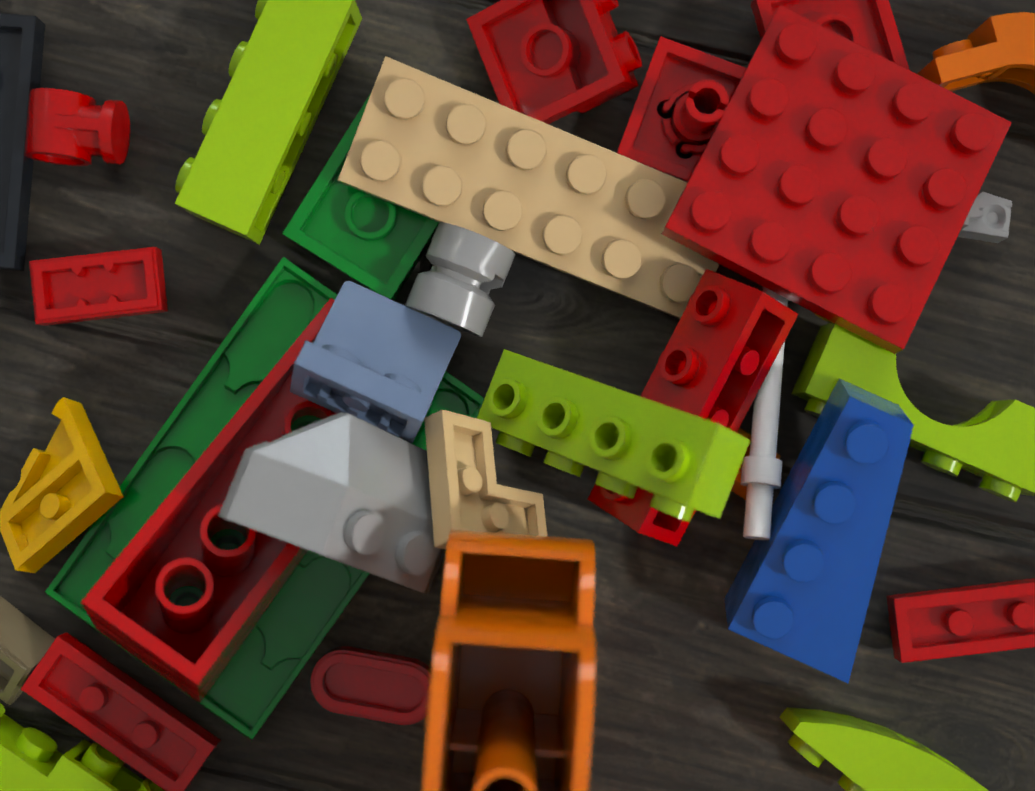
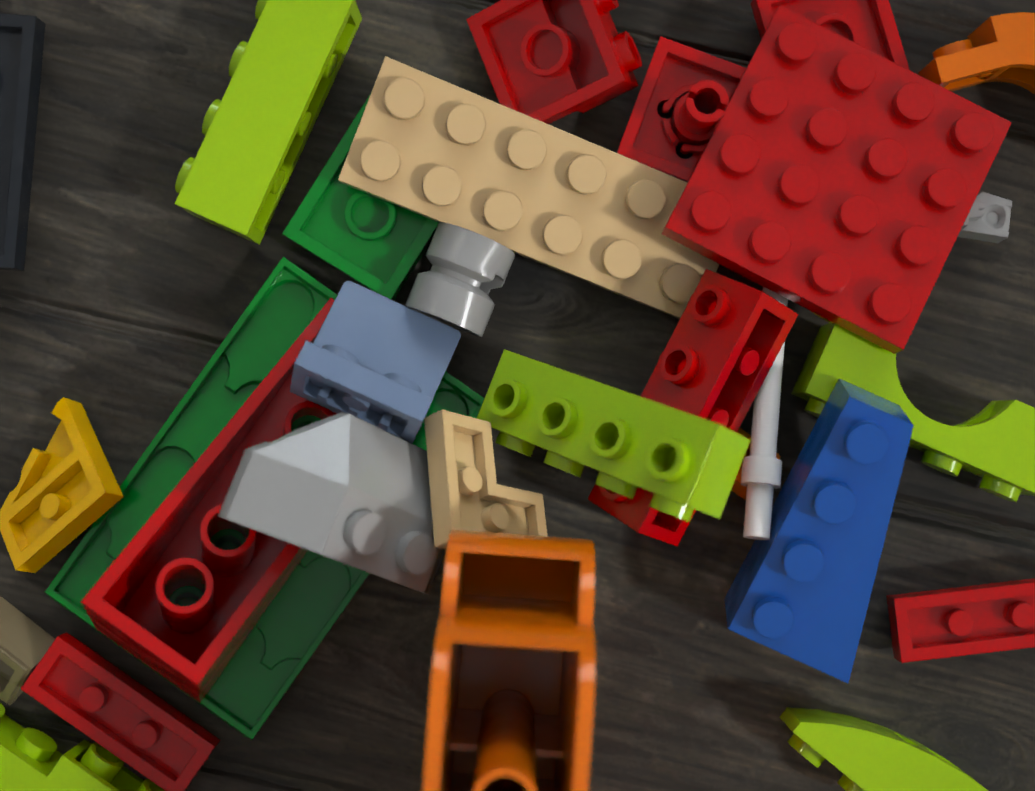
(71, 128): red piece -> none
(98, 286): red plate -> none
(372, 685): red tile -> none

